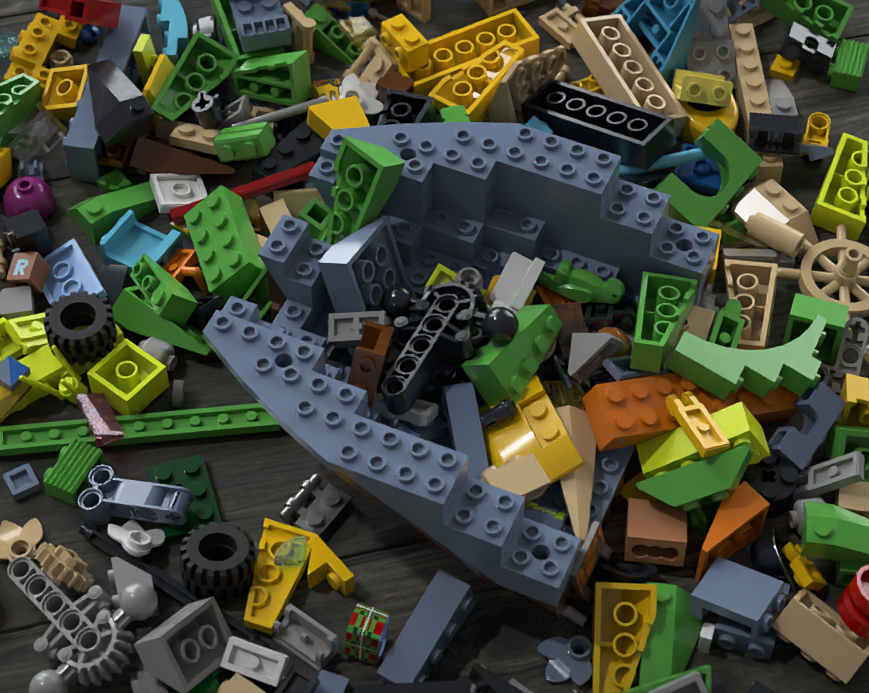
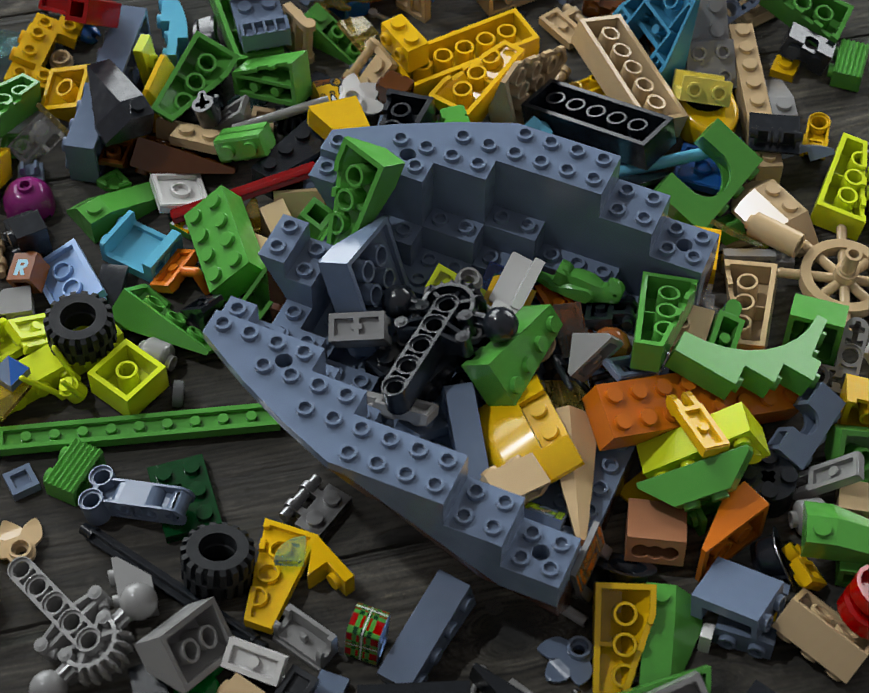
(64, 567): tan gear -> none
(99, 418): slope -> none
(135, 539): white plate -> none
(163, 291): bright green slope -> none
(370, 358): reddish brown panel -> none
(499, 413): black pin -> none

